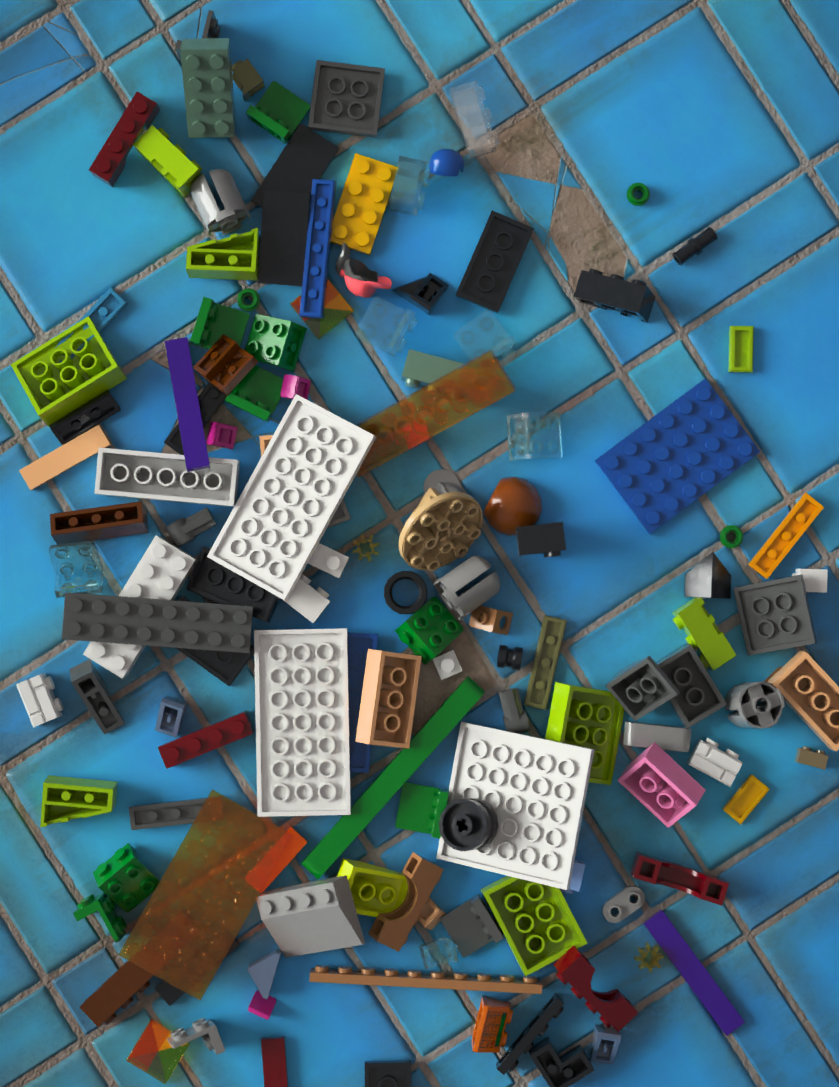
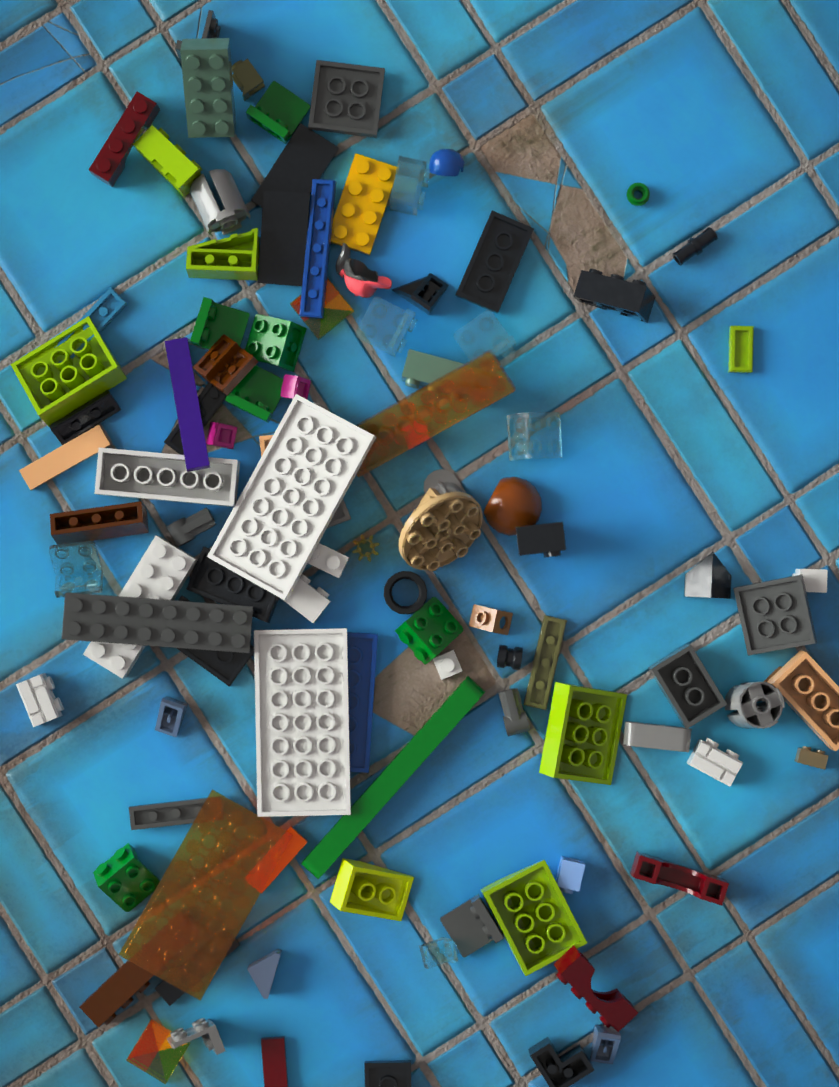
(75, 798): lime wedge -> none
(96, 696): dark grey slope -> none
(105, 906): green bracket -> none
(206, 739): dark red brick -> none
(241, 300): green plate -> none
(261, 1006): dark pink slope -> none
(311, 916): light grey slope -> none
(388, 699): light nougat brick -> none
(393, 927): medium nougat arch -> none
(416, 979): medium nougat plate -> none
(421, 808): green bracket -> none
(430, 915): light nougat slope -> none
(468, 824): black wheel -> none
(474, 119): clear brick -> none
(476, 594): light grey cylinder -> none
(490, 1025): orange slope -> none
(536, 1027): black plate -> none
(537, 797): white plate -> none
(622, 902): light grey plate -> none
(642, 687): dark grey slope -> none
(653, 960): clear yellow gear -> none
(661, 785): bright pink brick -> none
(677, 456): blue plate -> none
(694, 972): dark purple tile -> none
(703, 634): lime wedge -> none
(738, 536): green plate -> none
(745, 799): yellow tile -> none
(785, 535): light orange plate -> none

